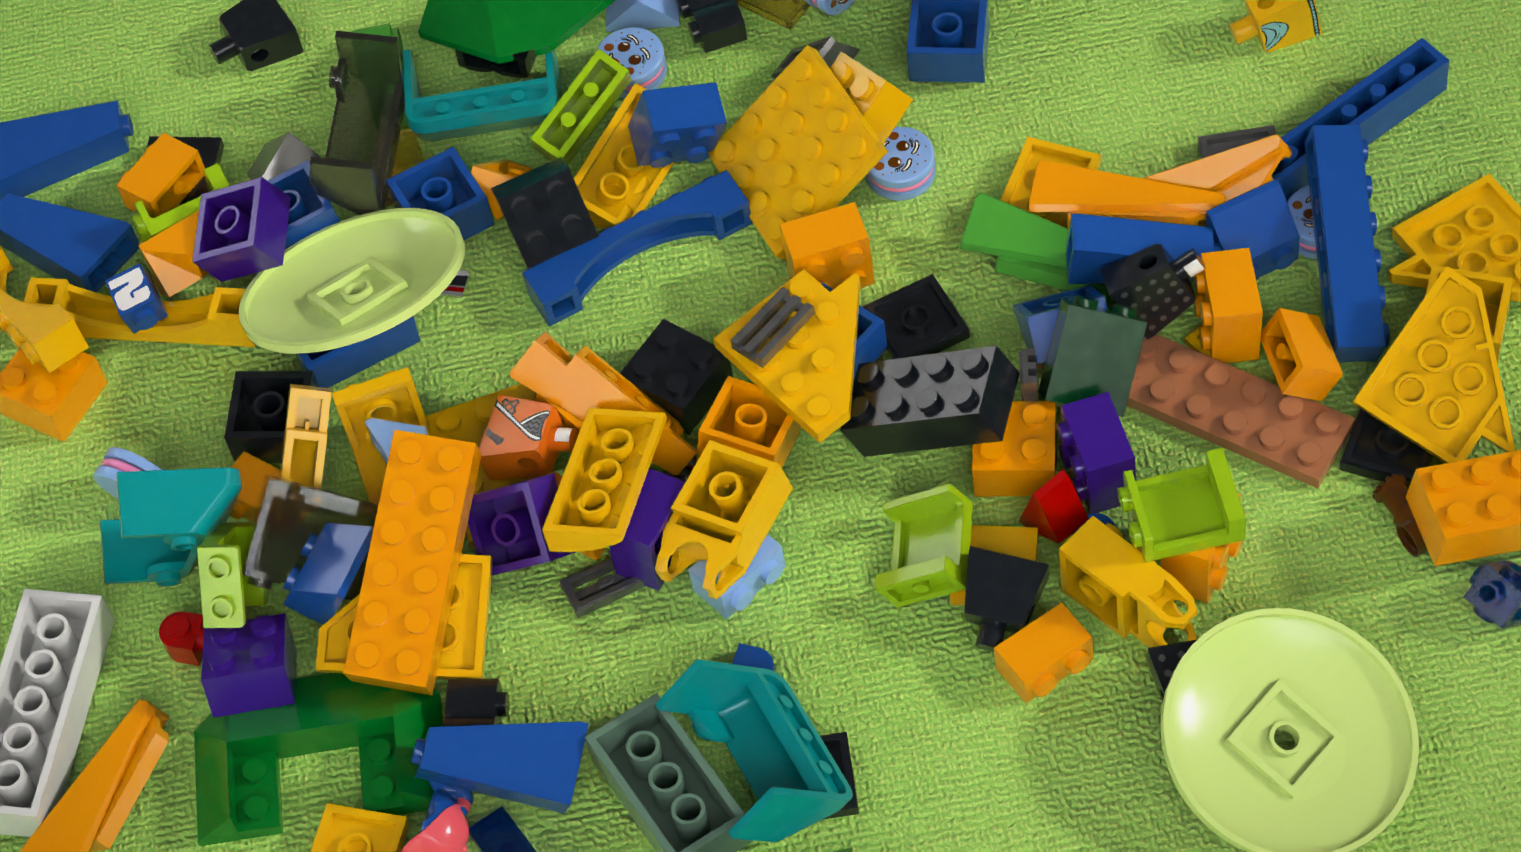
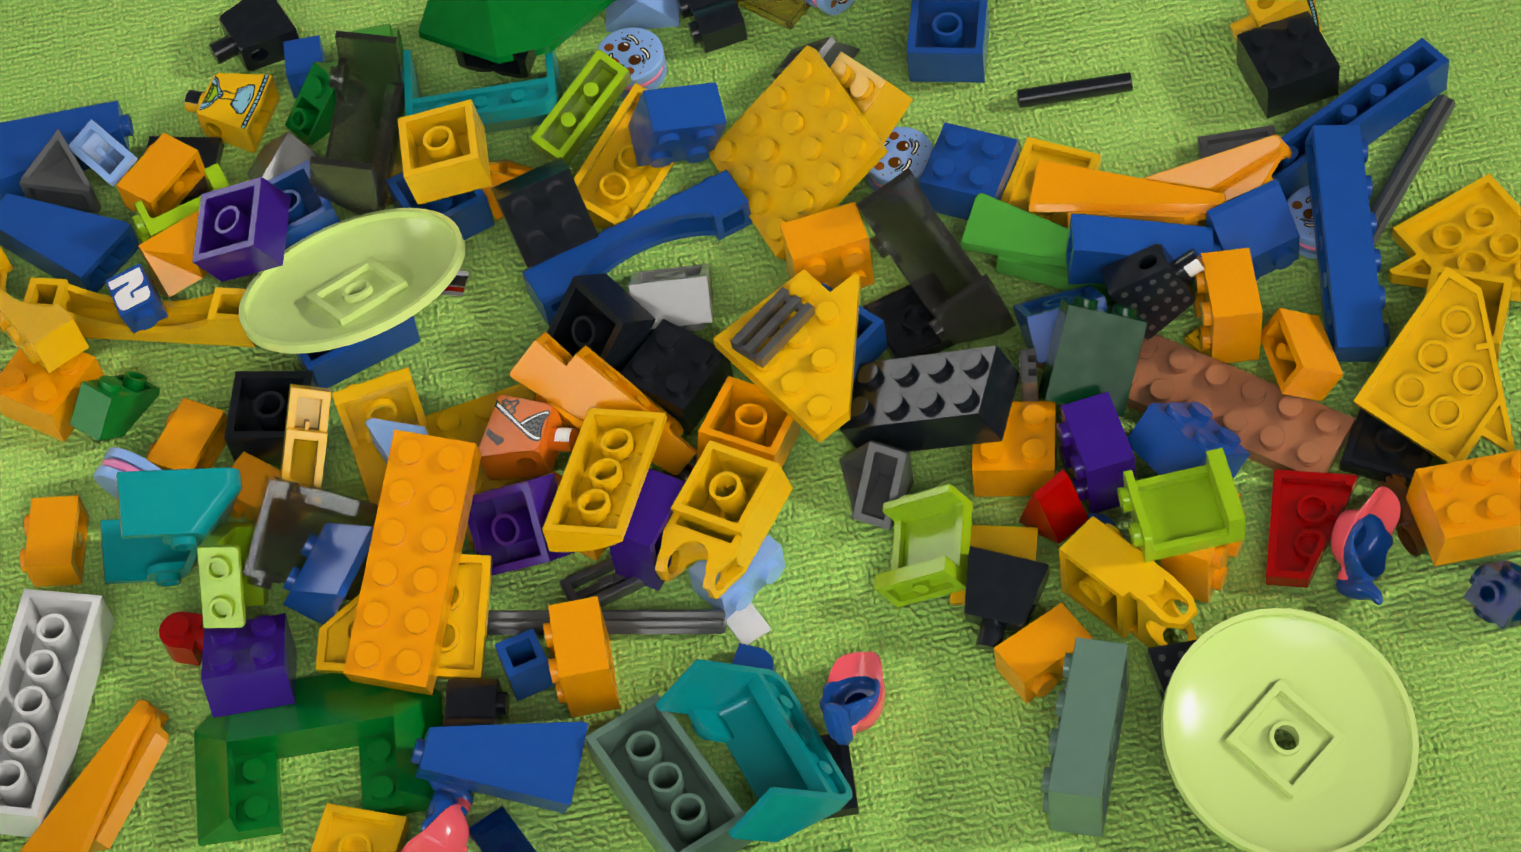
(55, 541): none -> light orange brick
(59, 179): none -> dark grey slope
(102, 153): none -> light blue slope
(112, 404): none -> green slope
(190, 438): none -> light orange brick
(235, 108): none -> yellow torso
(299, 58): none -> blue brick
(314, 106): none -> green slope
(444, 152): none -> yellow brick
(524, 664): none -> blue brick
(581, 657): none -> light orange brick
(602, 318): none -> black brick
(617, 621): none -> dark grey axle
(676, 294): none -> light grey slope
(748, 624): none -> white sticker
(853, 695): none -> blue hair
(875, 476): none -> dark grey slope
(933, 263): none -> clear smoke windscreen
(966, 165): none -> blue brick
(1074, 90): none -> black piece
(1086, 736): none -> sand green brick
(1179, 434): none -> blue brick
(1287, 64): none -> black brick
(1303, 522): none -> red wing
(1362, 542): none -> blue hair
(1411, 161): none -> dark grey axle

